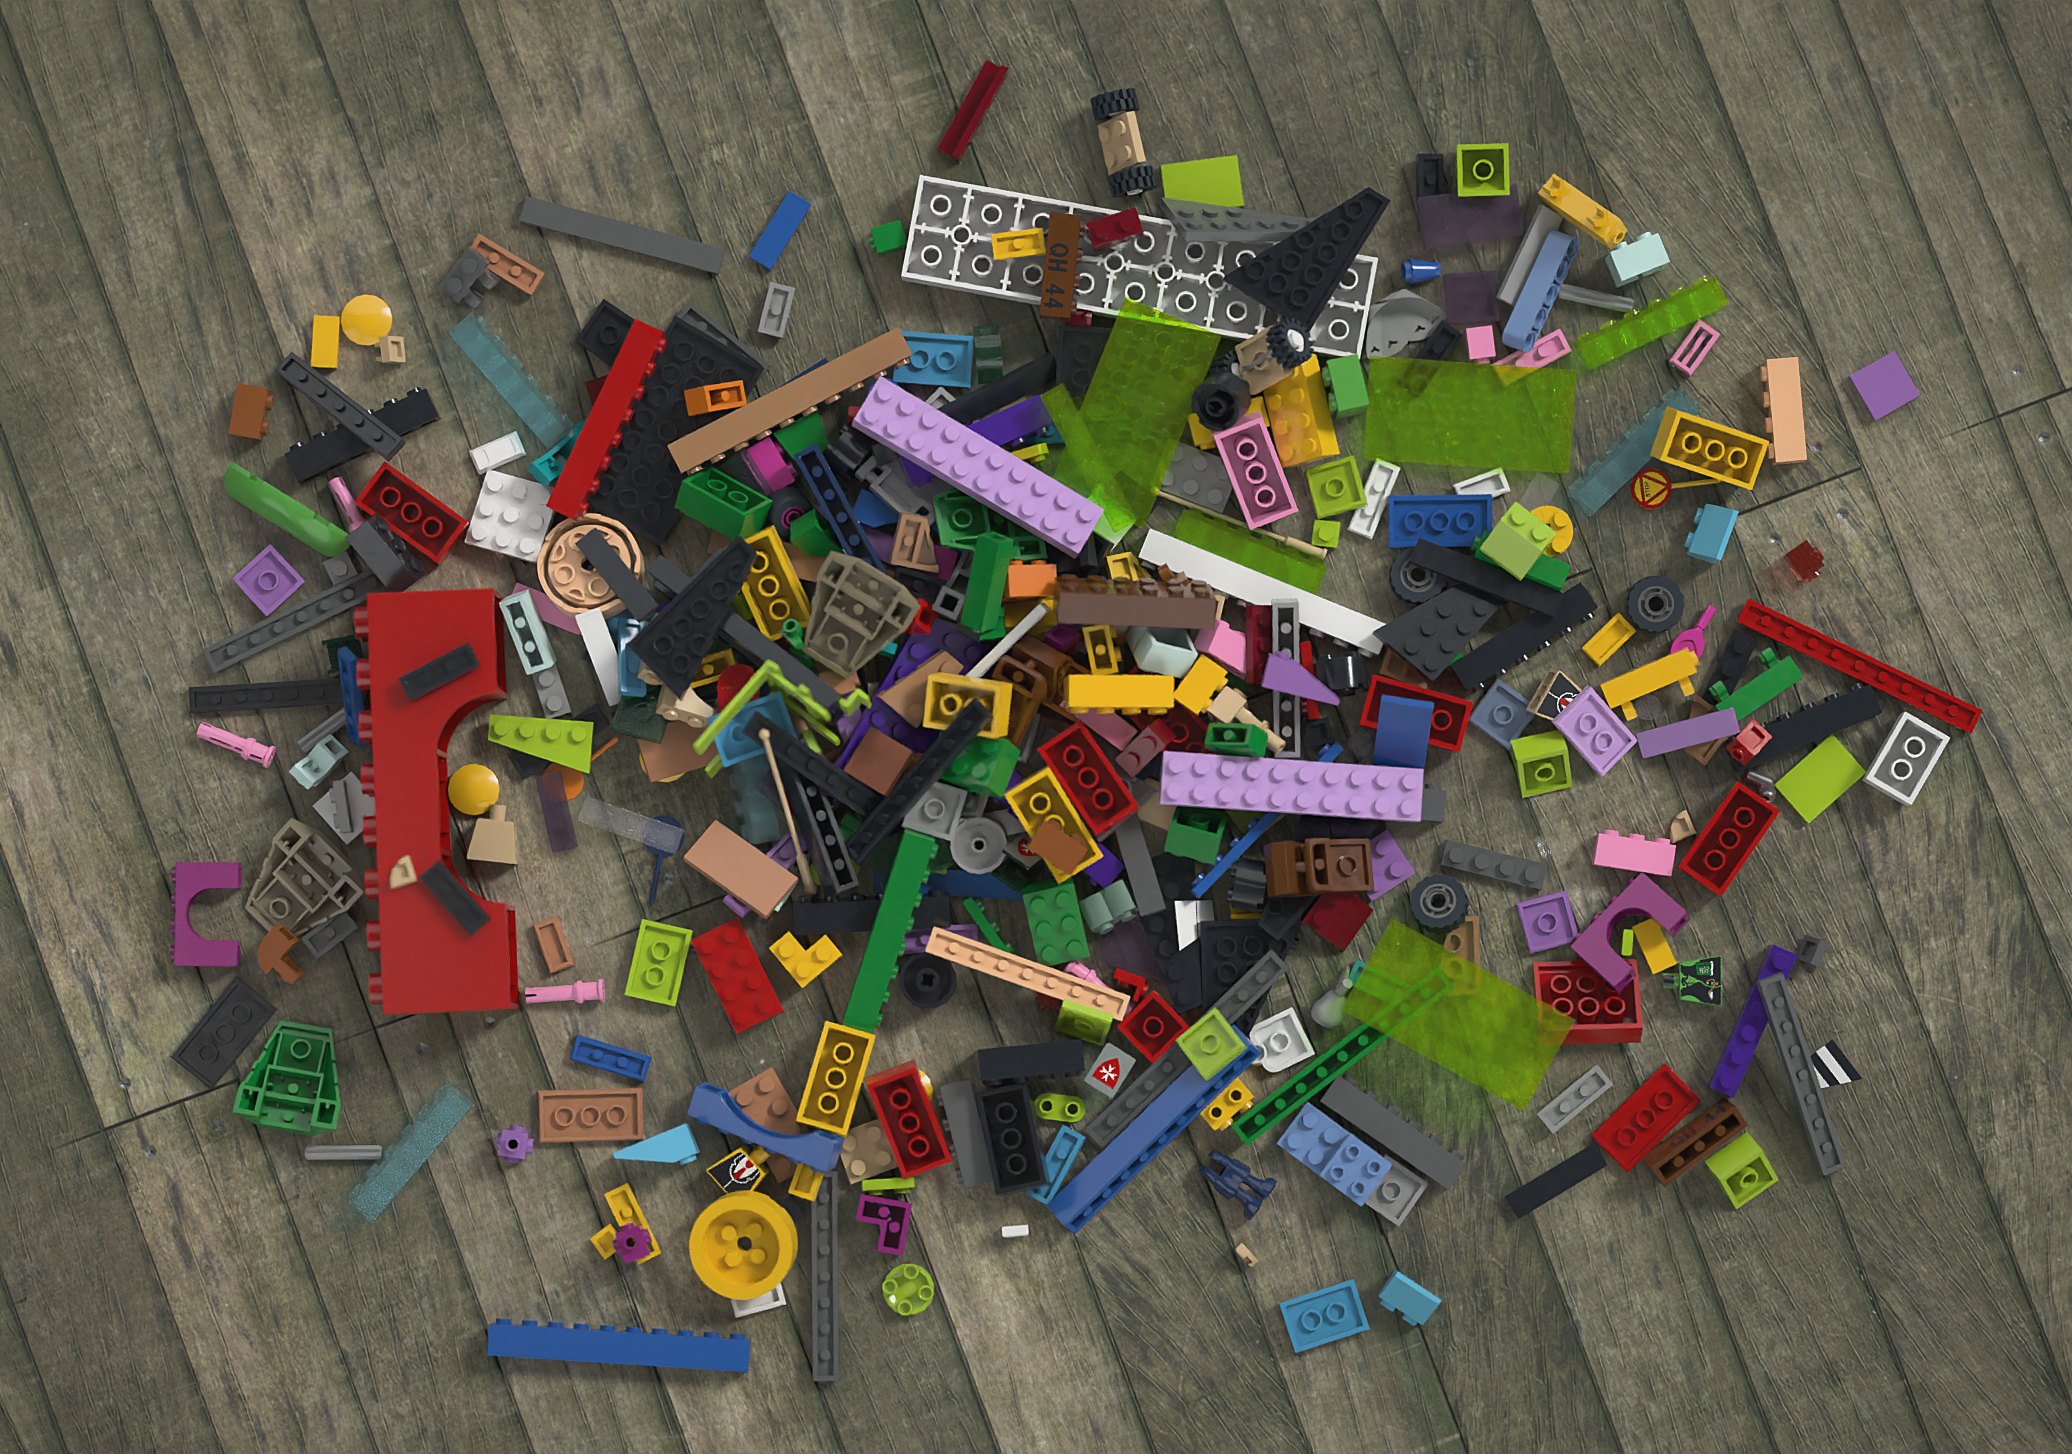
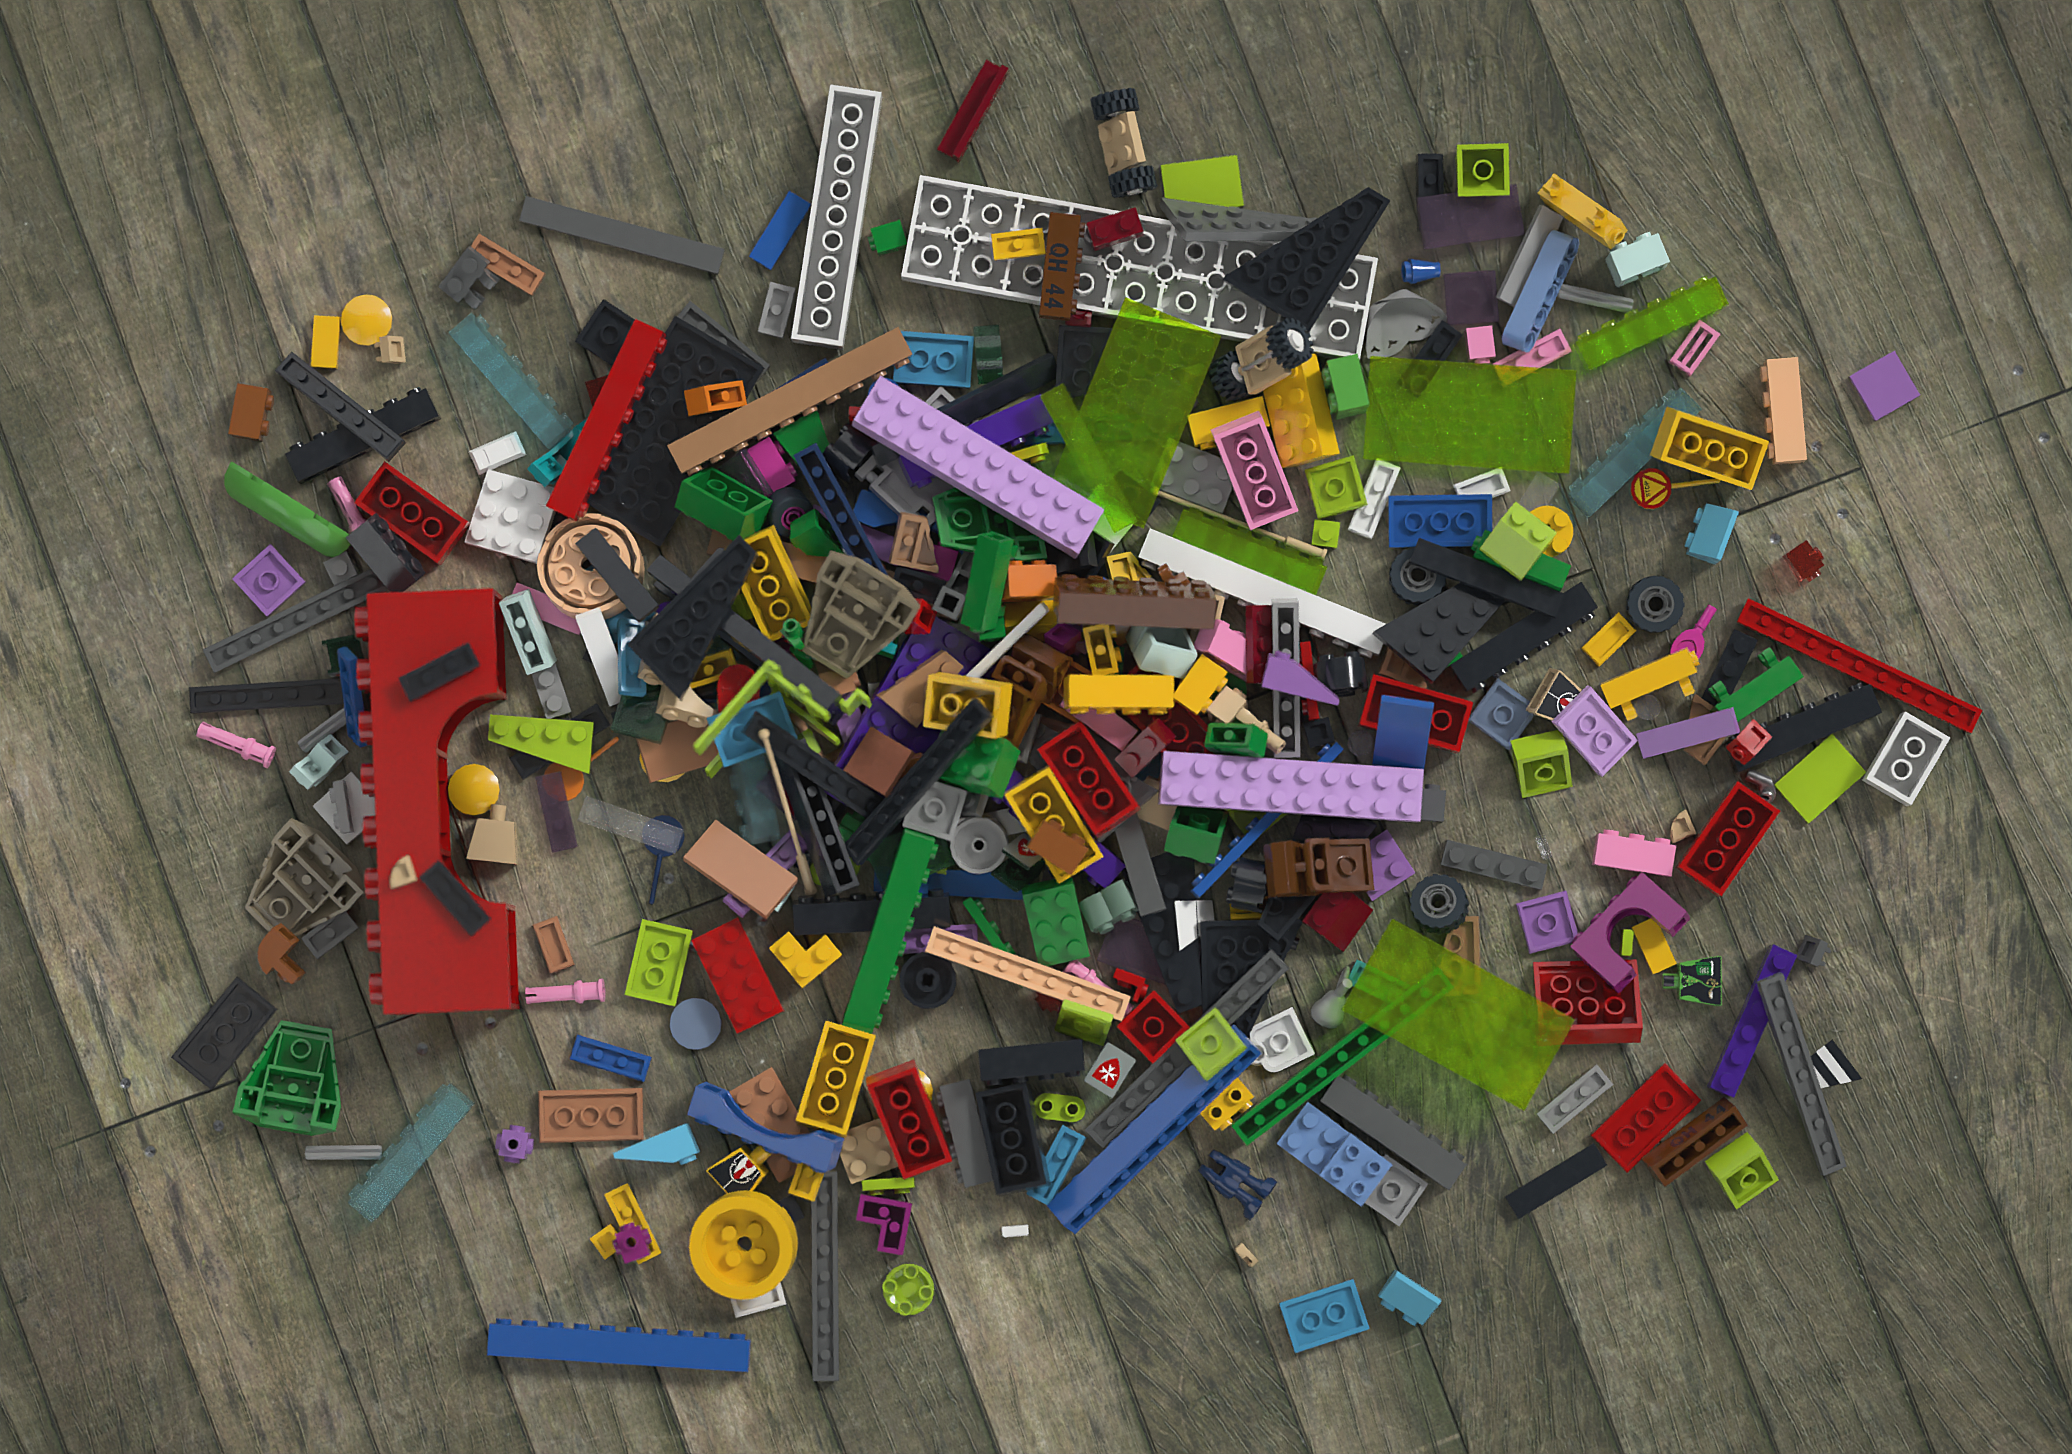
(190, 881): magenta arch -> none
(695, 1023): none -> sand blue tile
(836, 217): none -> white brick
(1221, 400): black brick -> none

